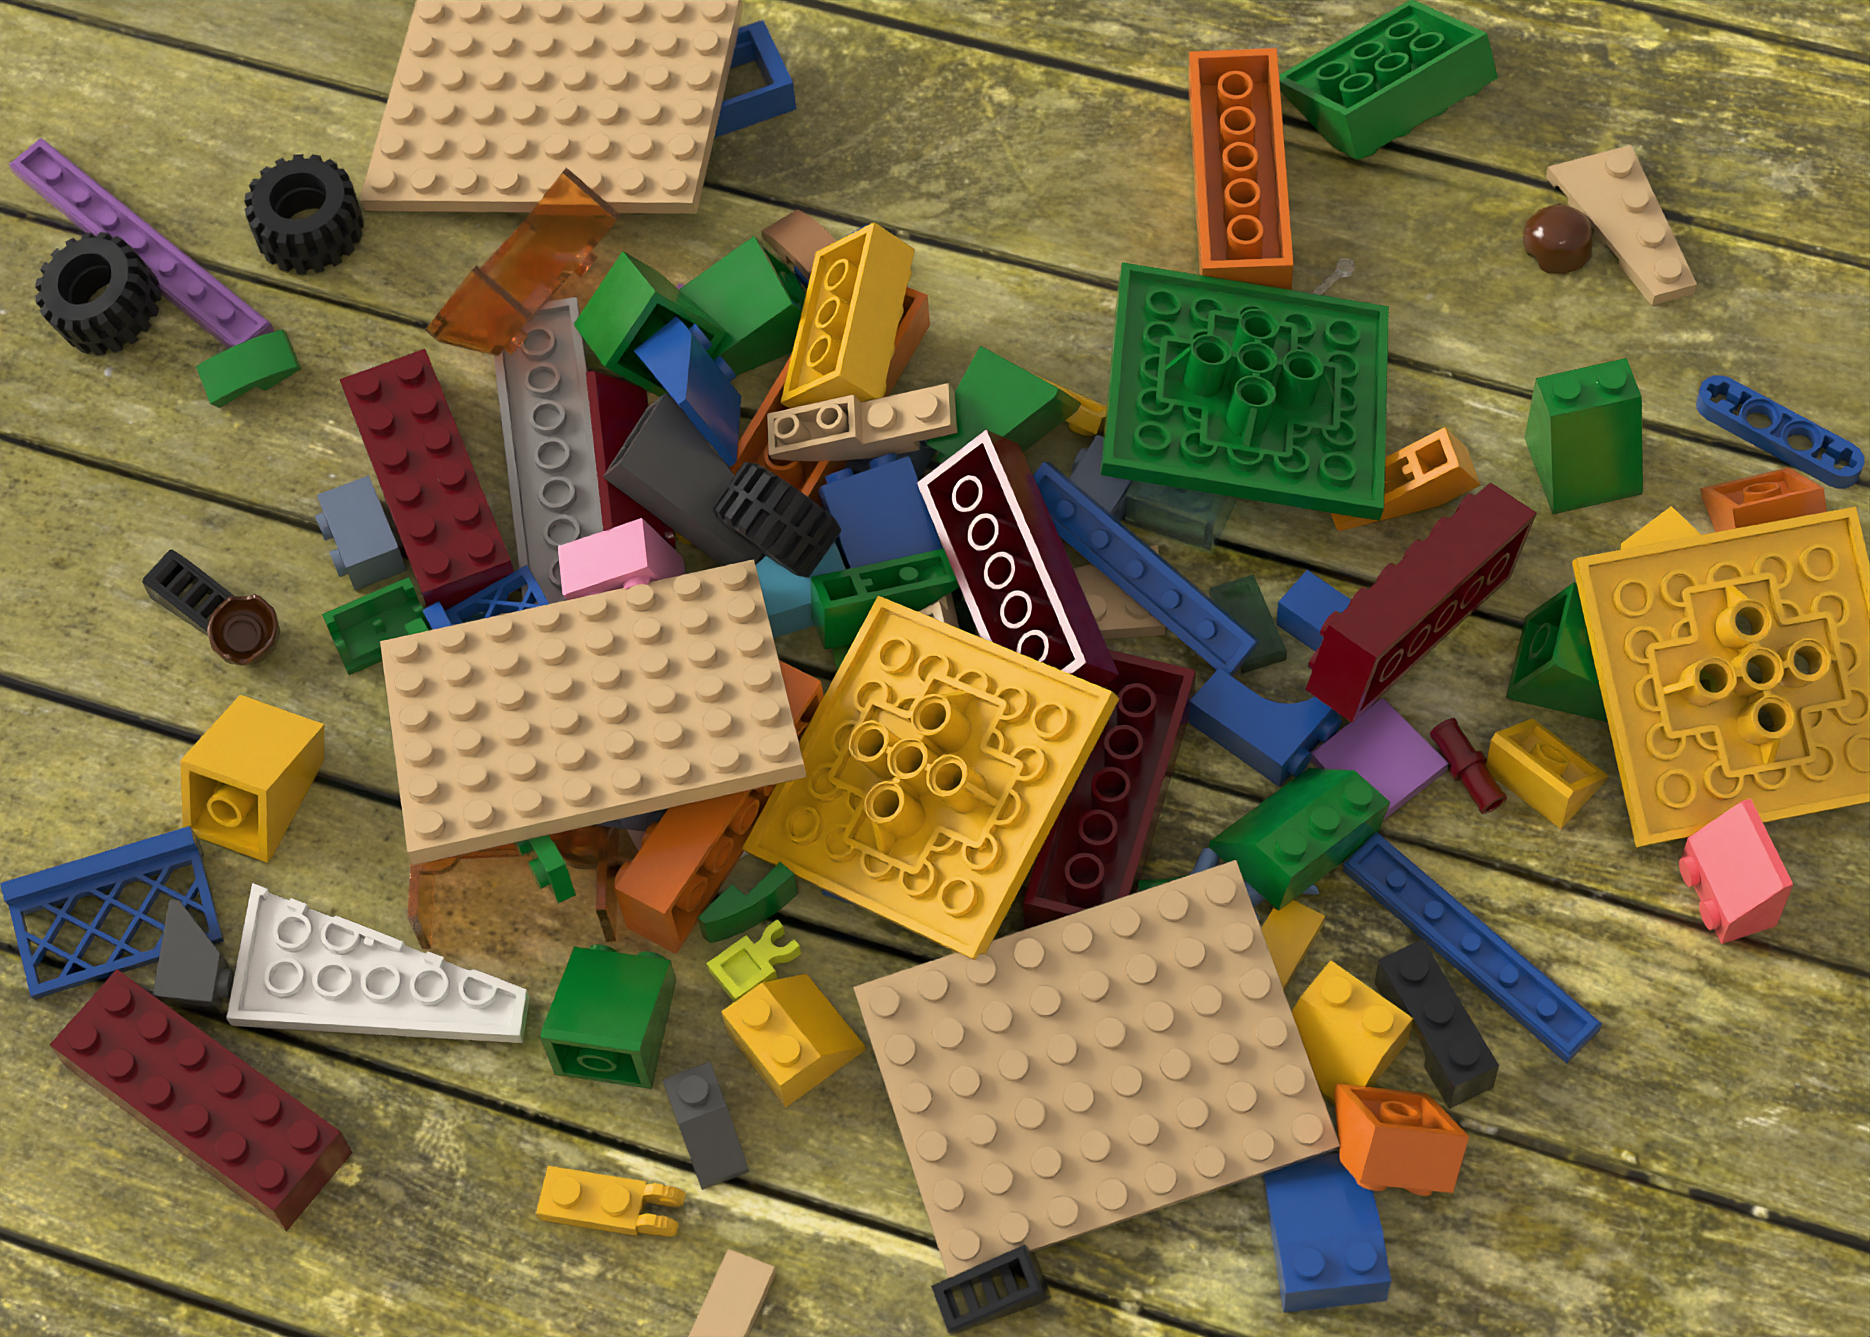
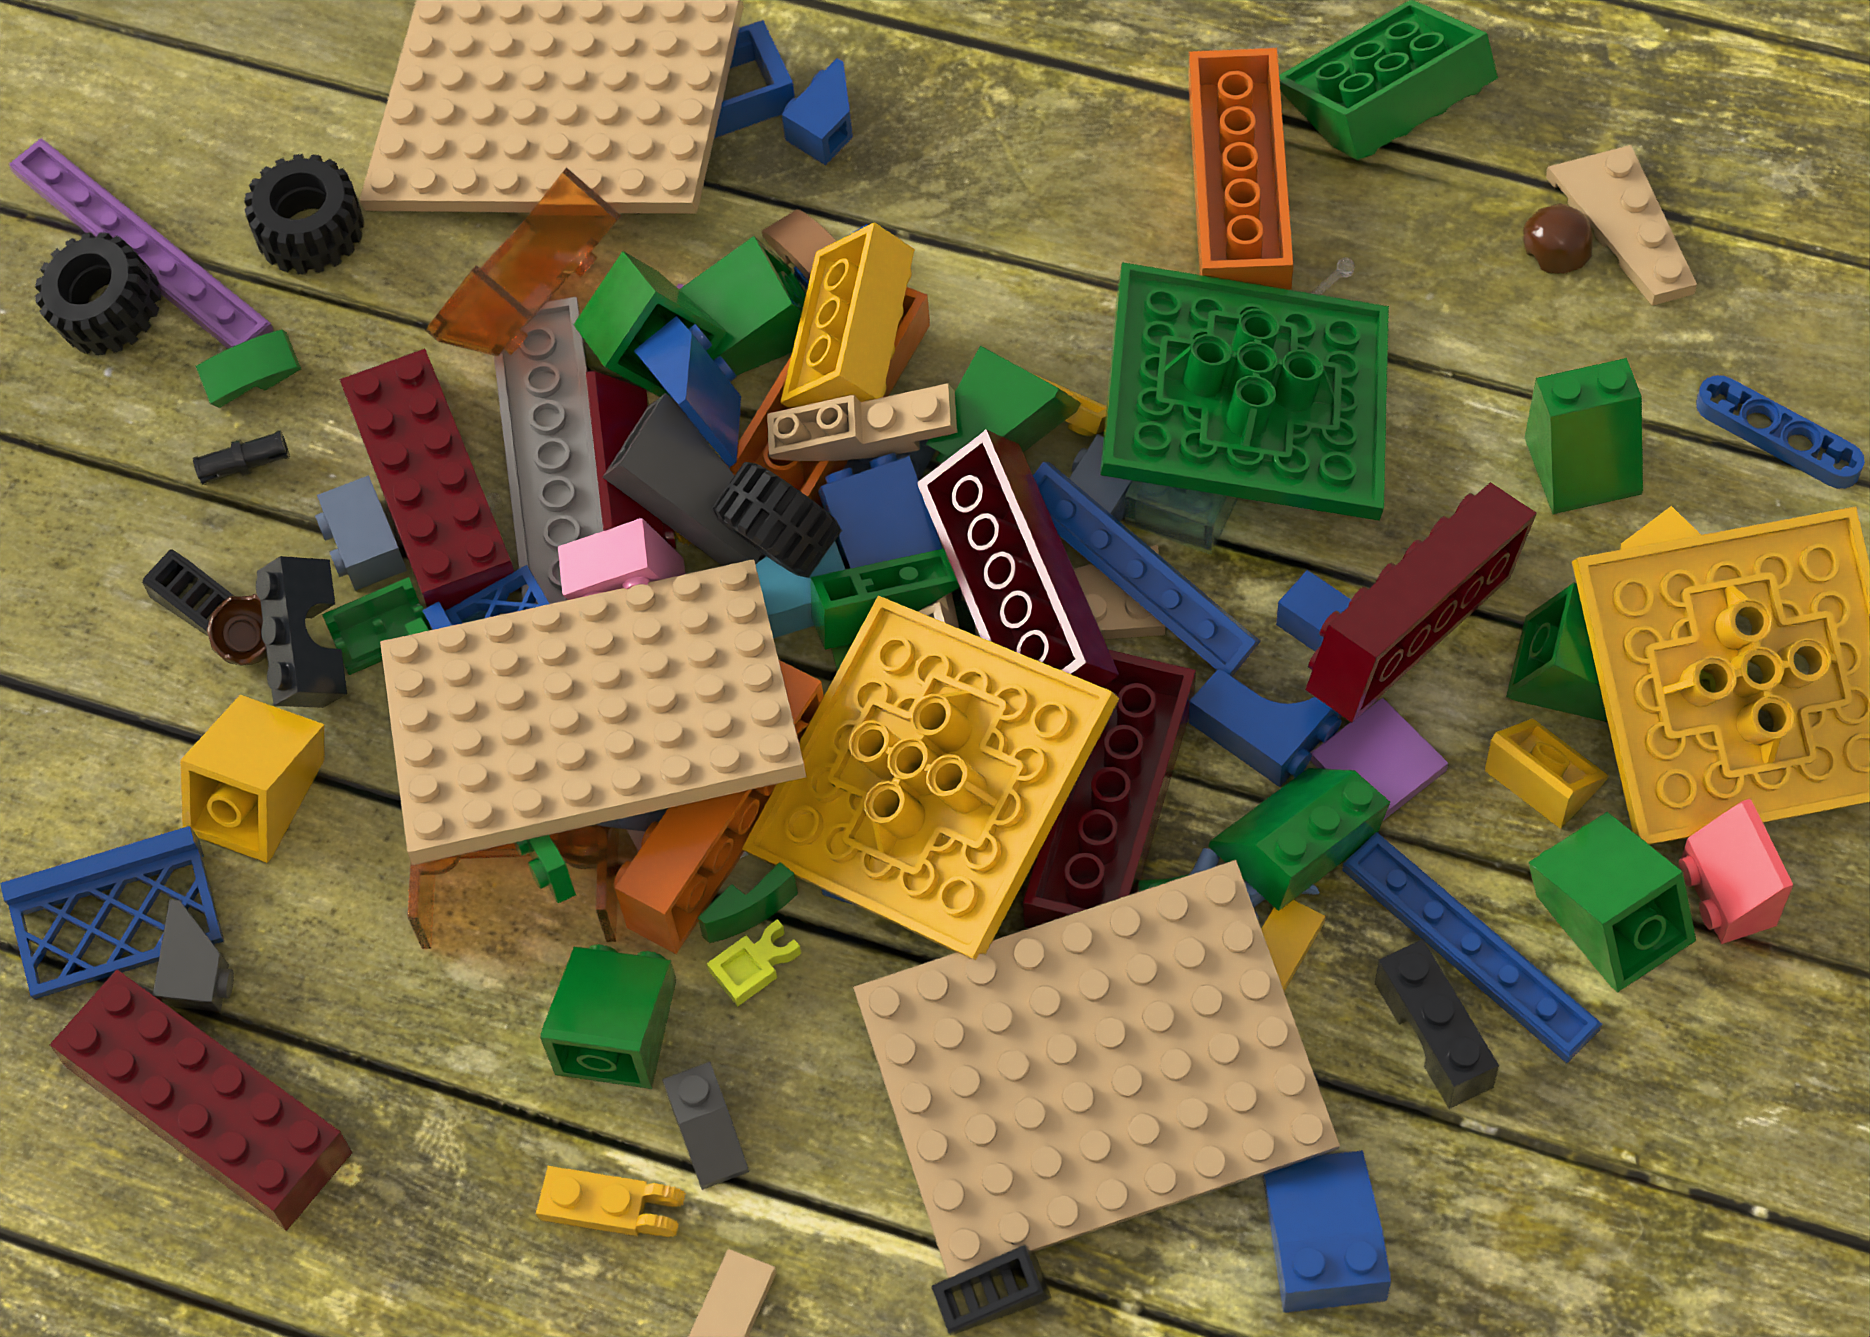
(241, 457): none -> black pin
(298, 668): none -> black arch
(346, 978): white wing -> none
(791, 1035): yellow slope -> none
(820, 116): none -> blue slope
(1247, 605): clear green tile -> none
(1348, 1030): yellow slope -> none
(1398, 1139): orange slope -> none
(1422, 478): light orange slope -> none
(1468, 766): dark red pin -> none
(1615, 899): none -> green slope
(1762, 499): orange slope -> none

